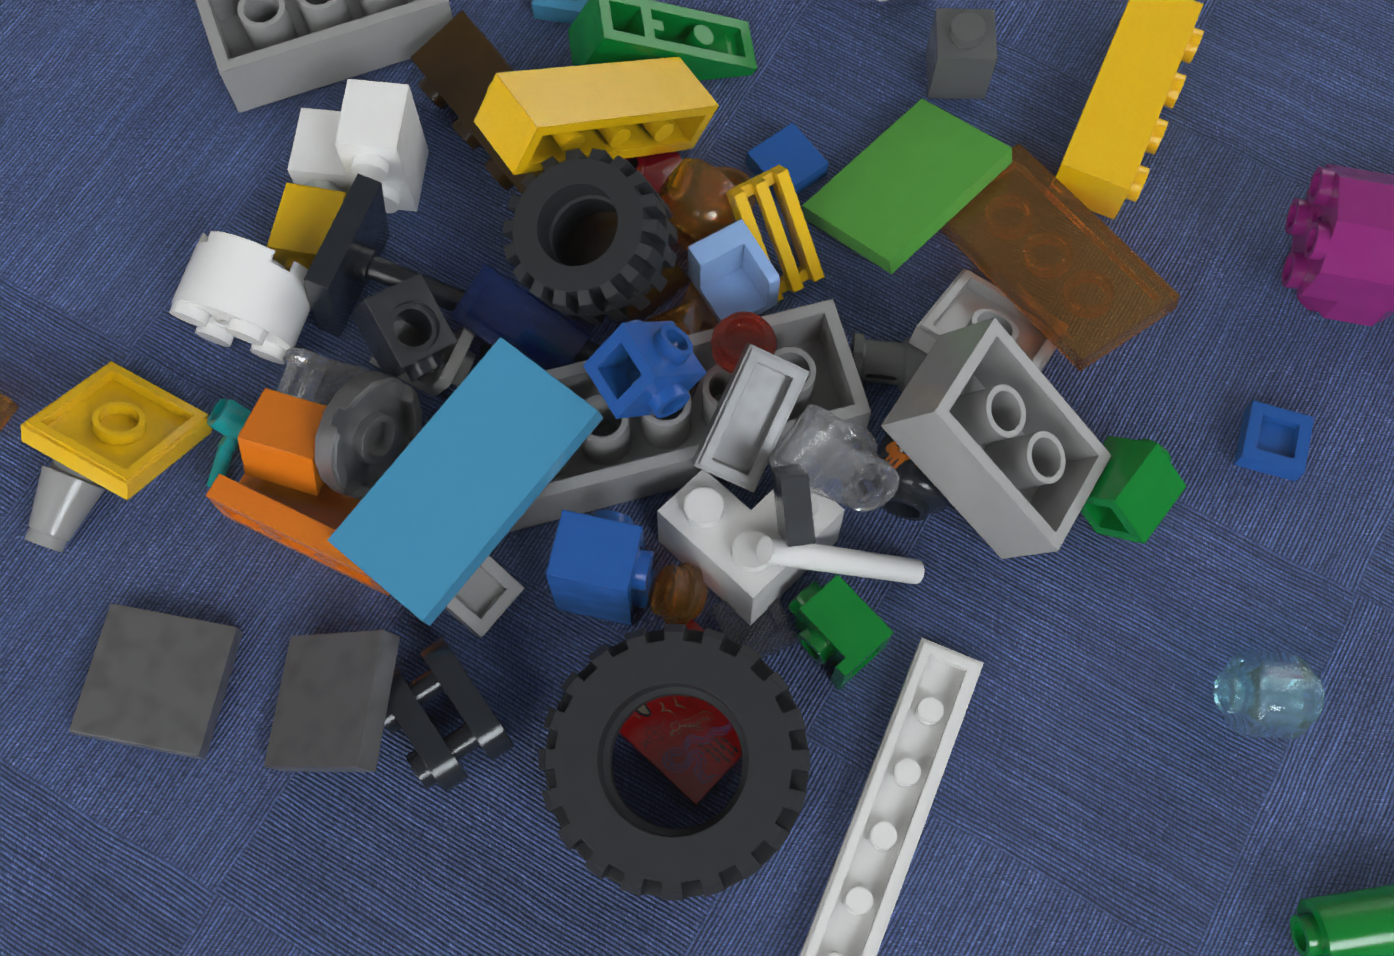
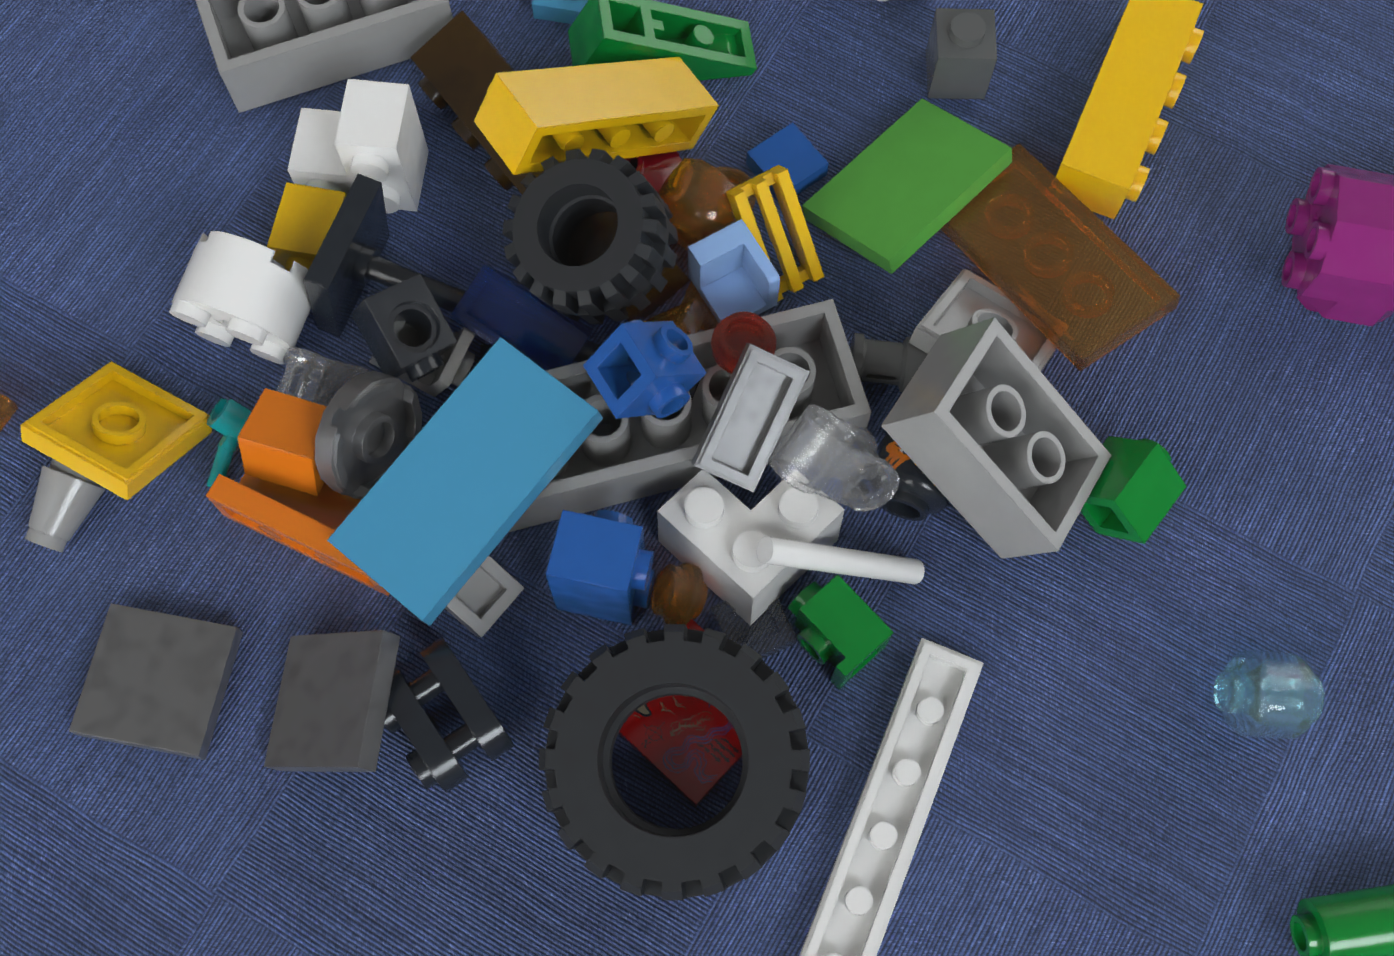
(793, 505): black tile -> none
(1274, 441): blue tile -> none

